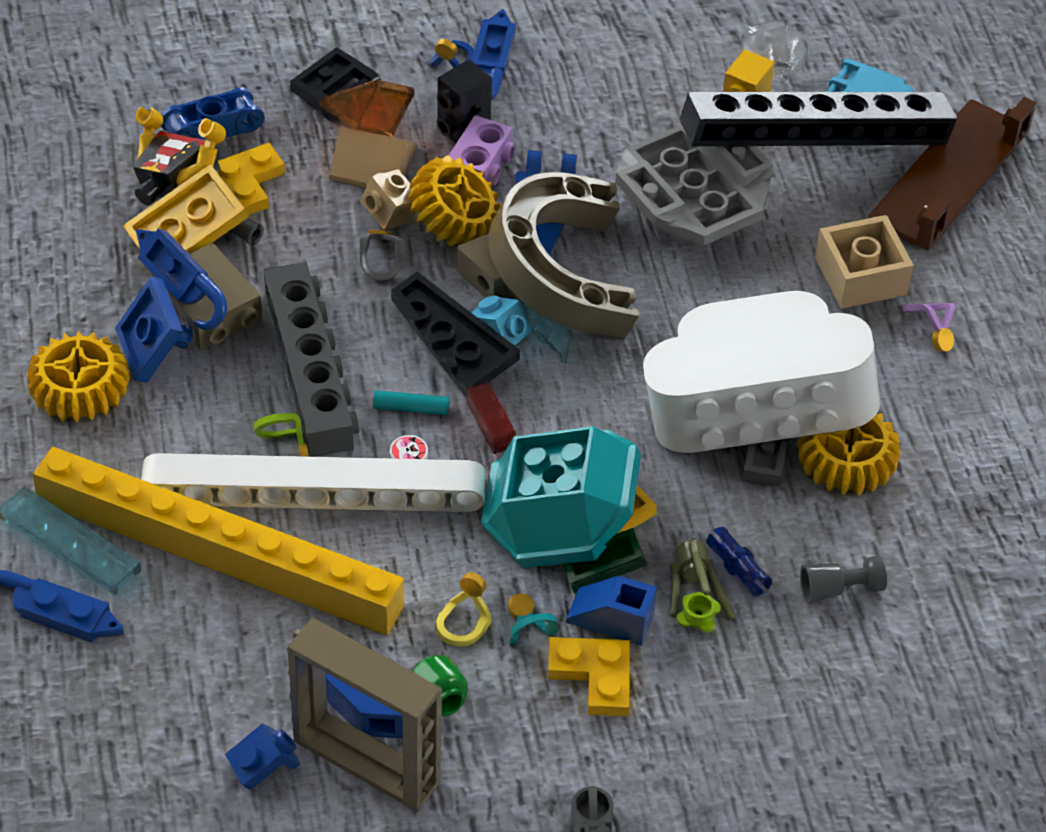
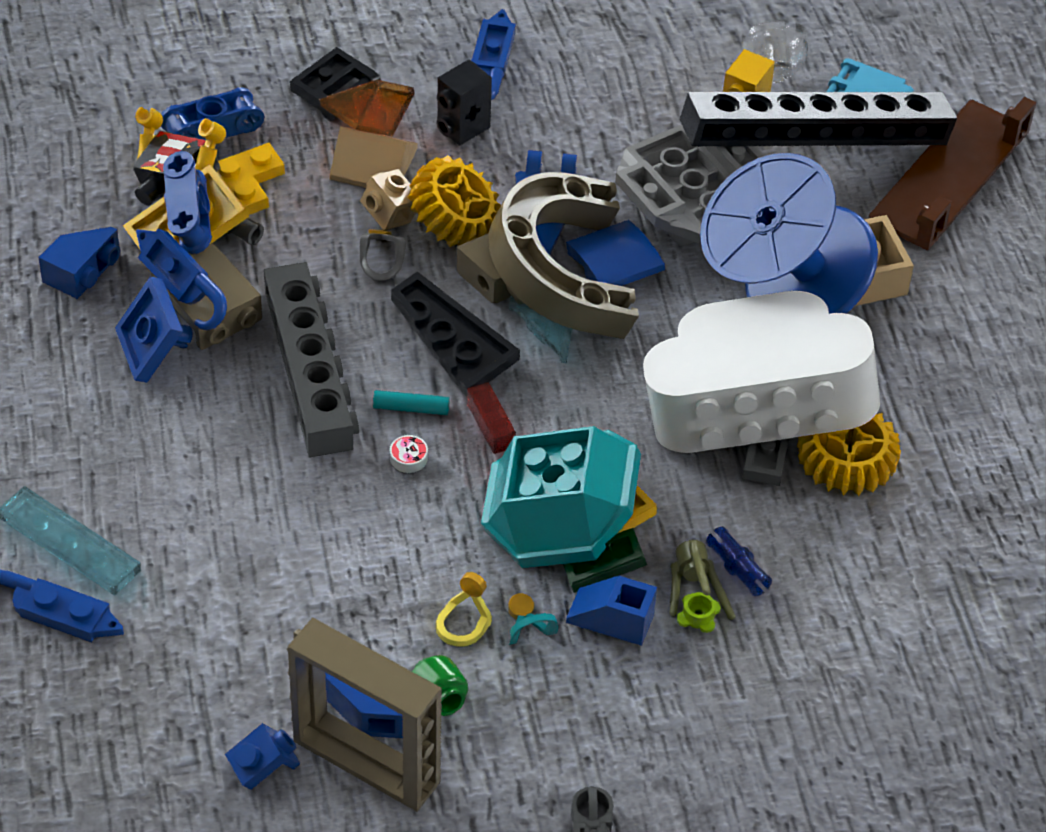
(78, 376): yellow gear -> none
(79, 259): none -> blue slope
(187, 202): none -> blue piece
(221, 540): yellow brick -> none
(281, 418): lime piece -> none
(321, 482): white beam -> none
(448, 49): piece -> none
(486, 146): lavender brick -> none
(505, 317): medium azure bracket -> none
(601, 663): yellow plate -> none
(616, 254): none -> blue slope
(782, 233): none -> piece
(828, 580): dark grey piece -> none
(942, 336): lavender piece -> none

